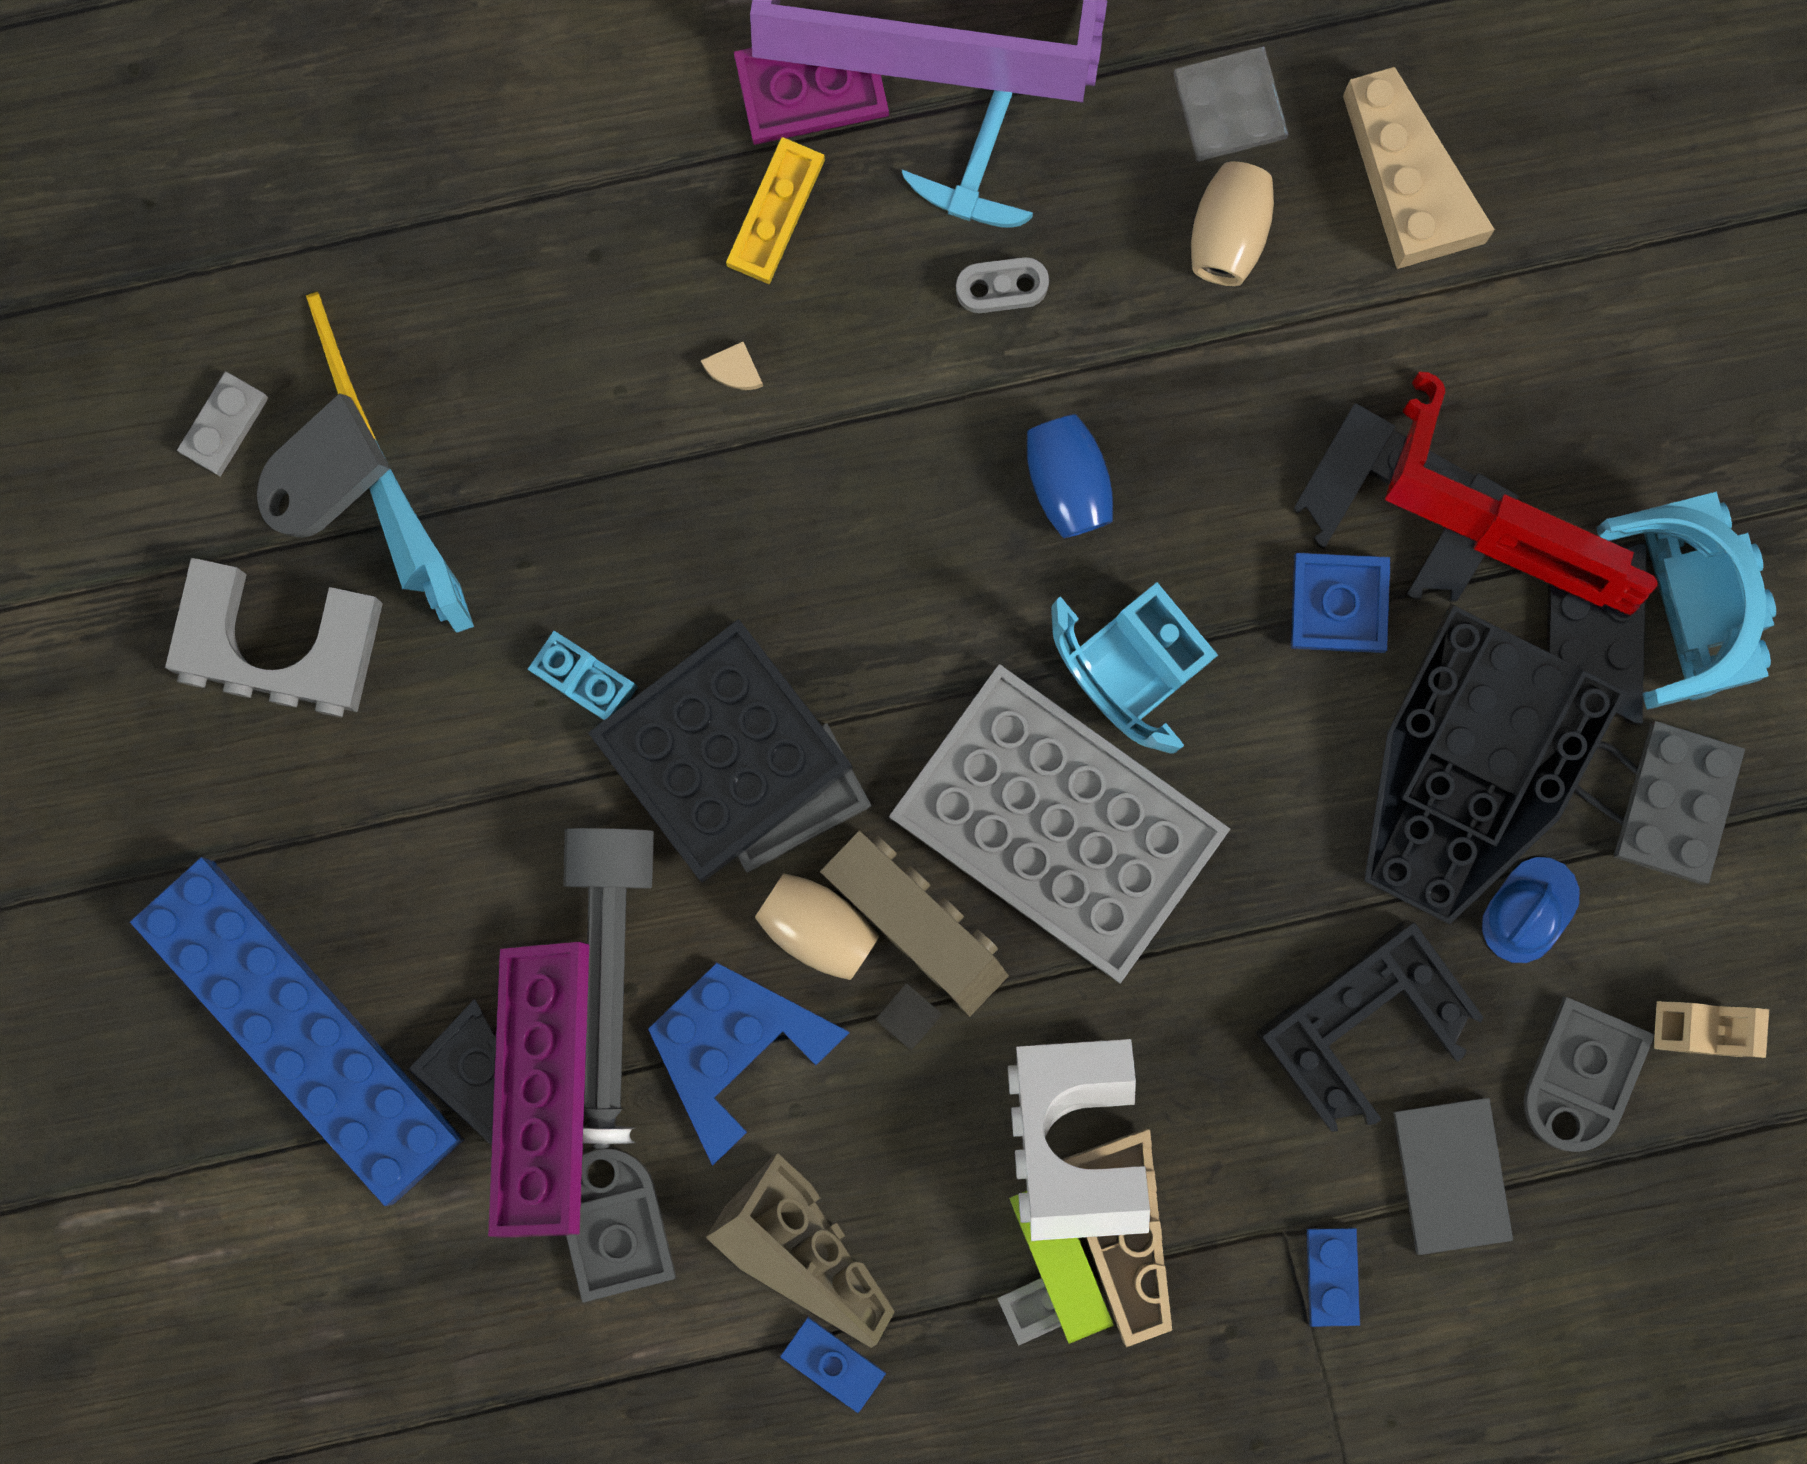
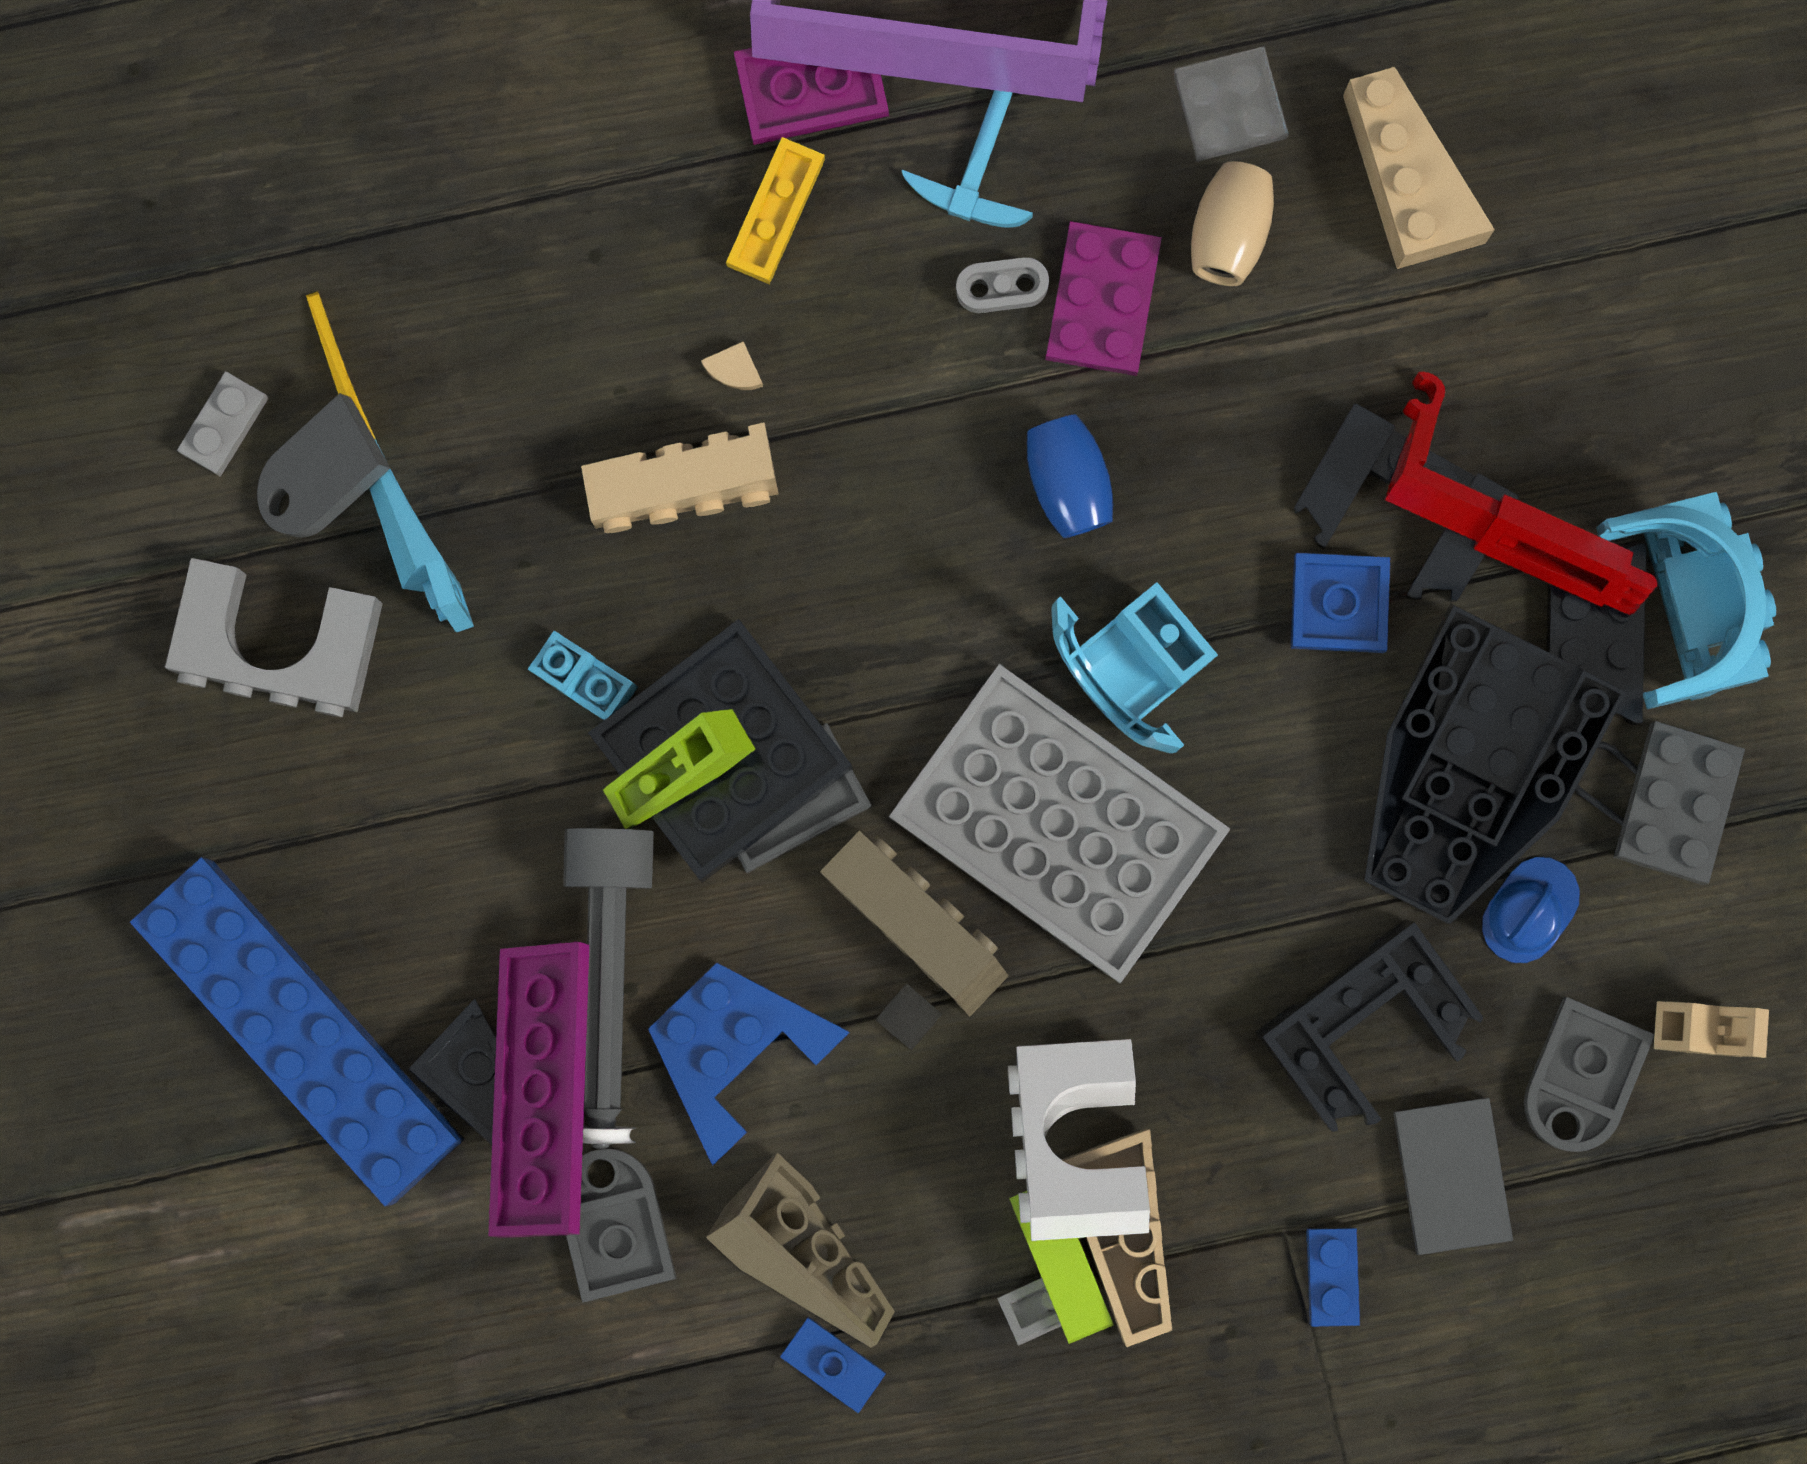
(679, 766): none -> lime slope
(681, 480): none -> tan wedge
(817, 926): tan piece -> none
(1103, 298): none -> magenta plate

